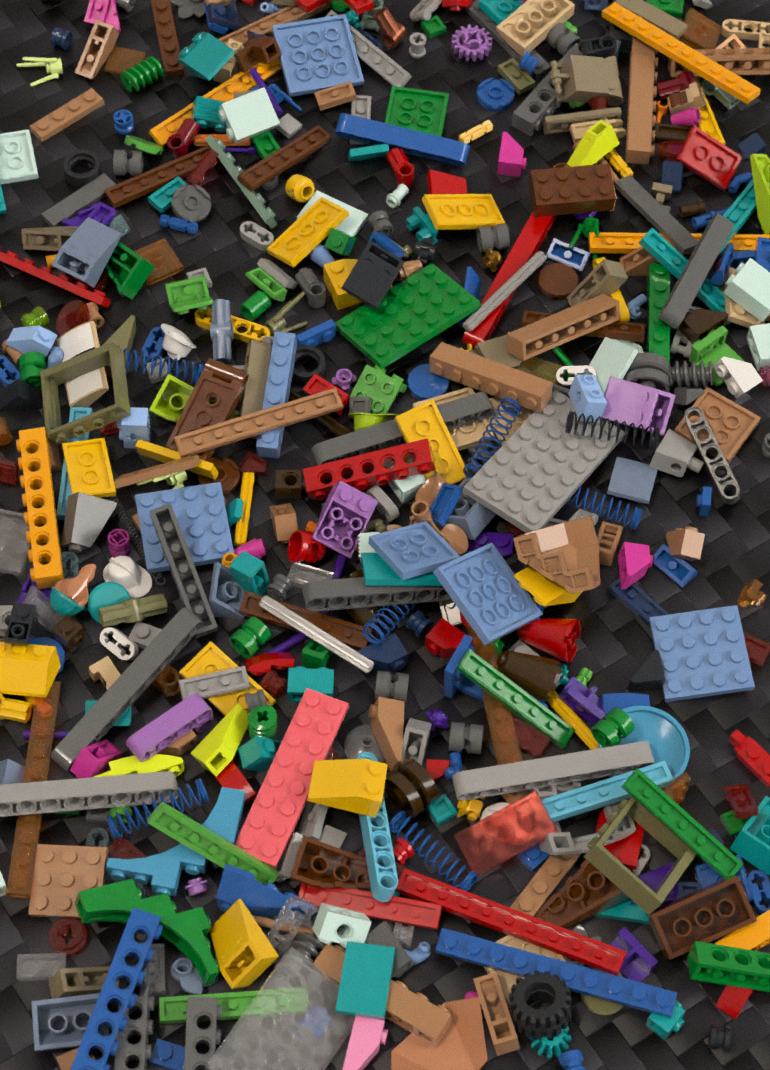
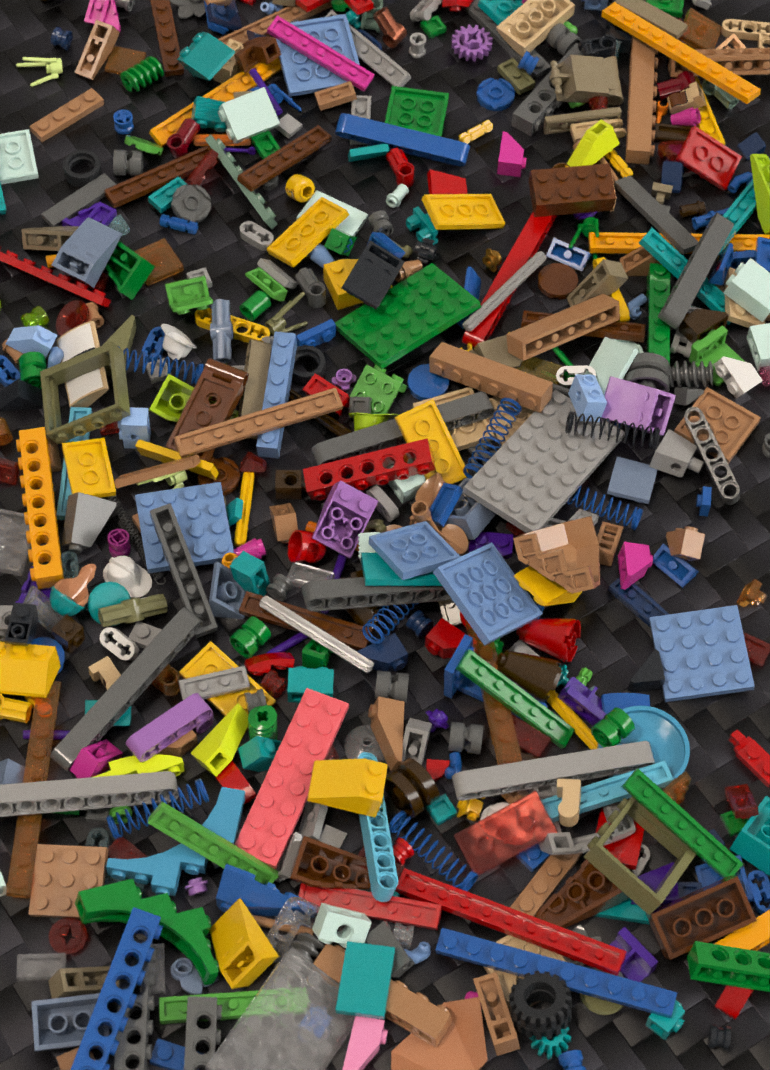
(320, 53): none -> dark pink tile
(495, 237): dark grey wheel -> none
(569, 807): none -> tan leg

